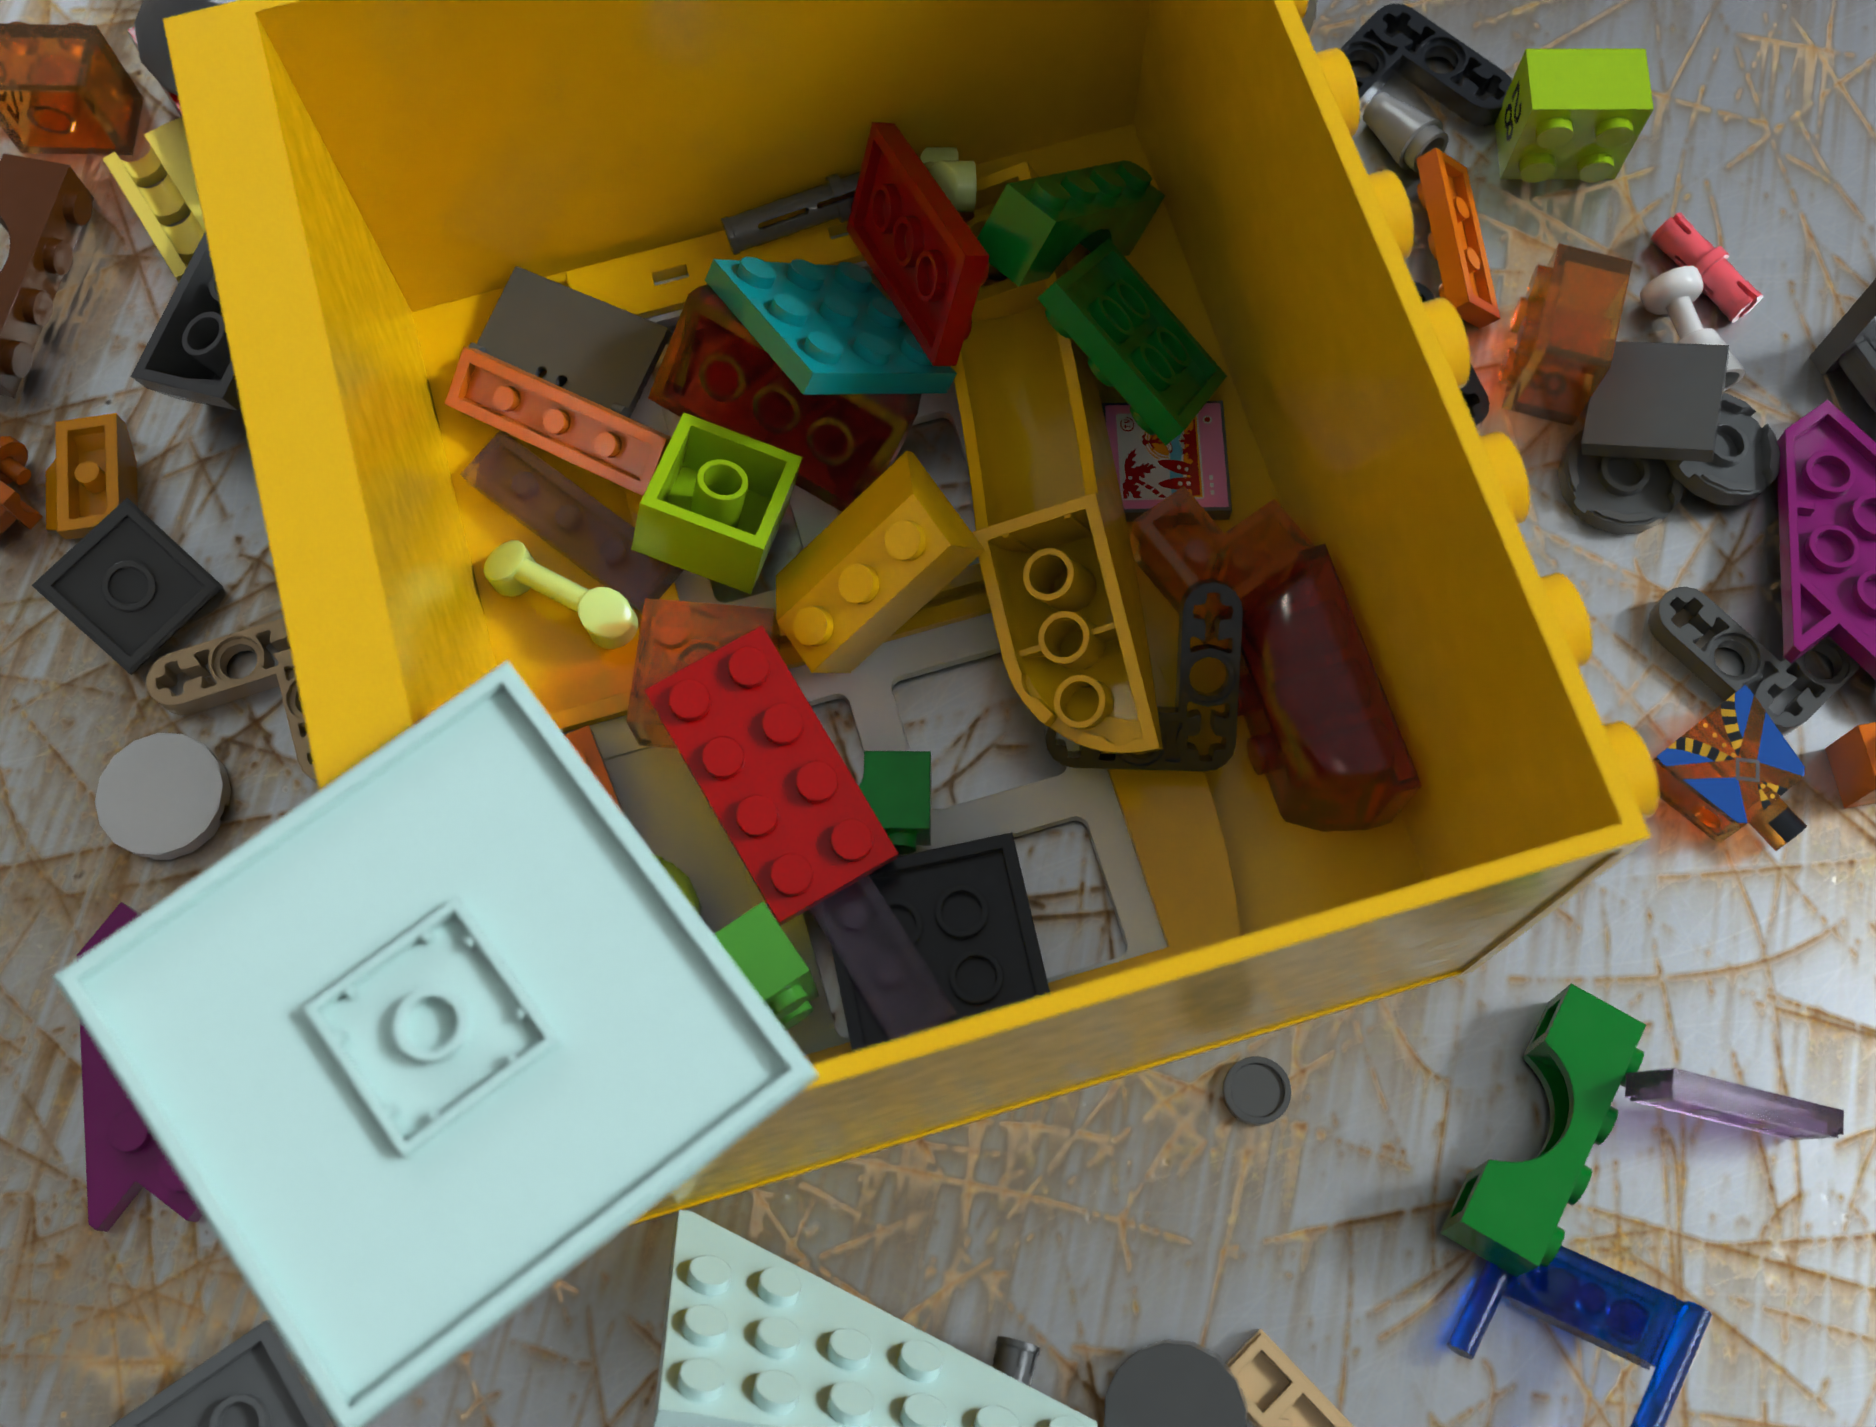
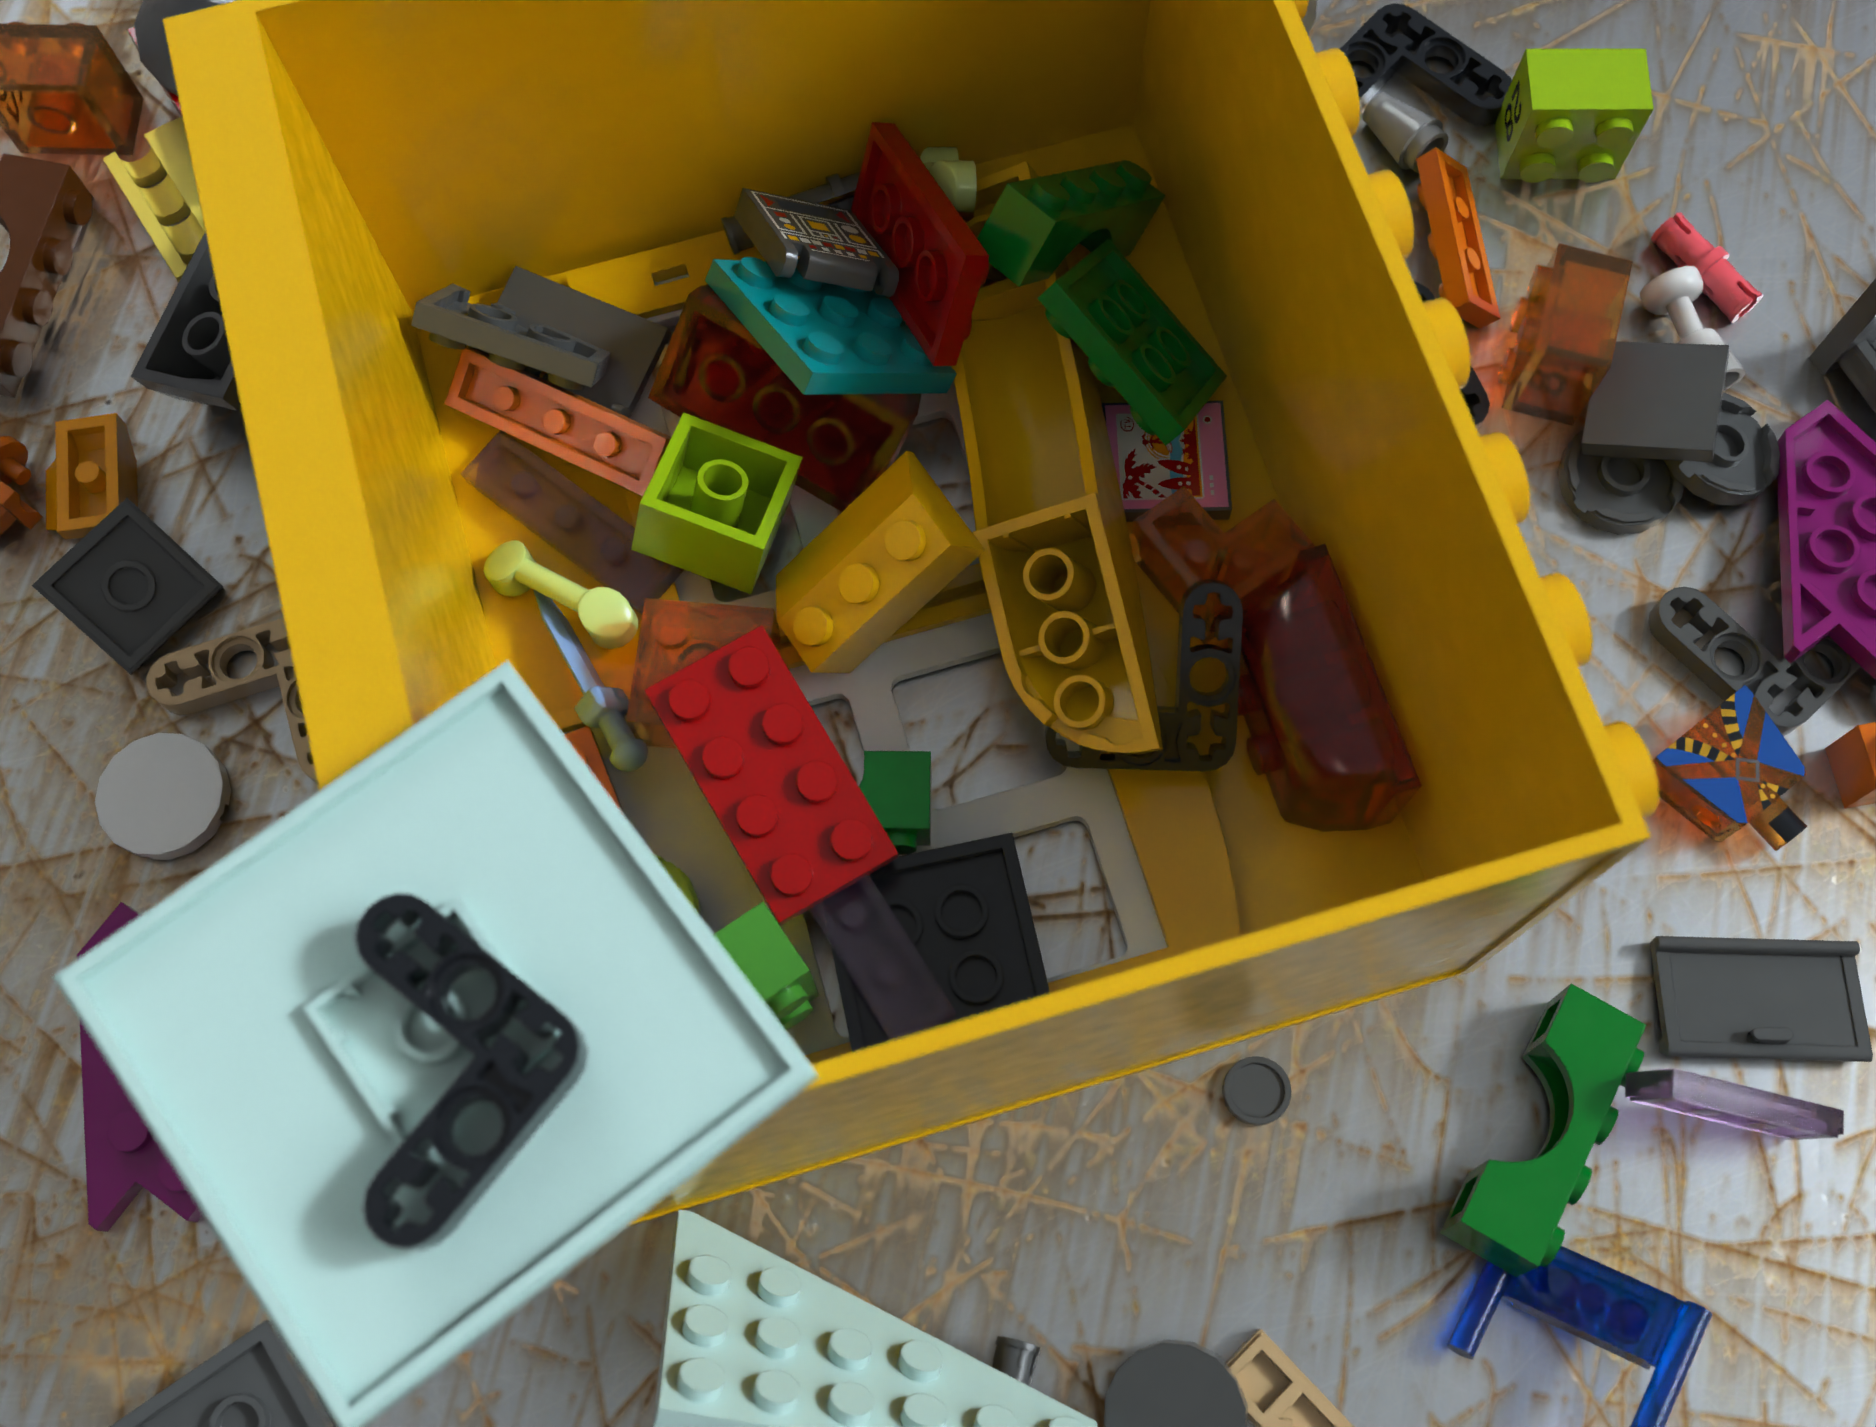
(491, 1075): none -> black beam
(496, 331): none -> dark grey wing
(600, 705): none -> sword
(828, 239): none -> dark grey container
(1785, 992): none -> dark grey door

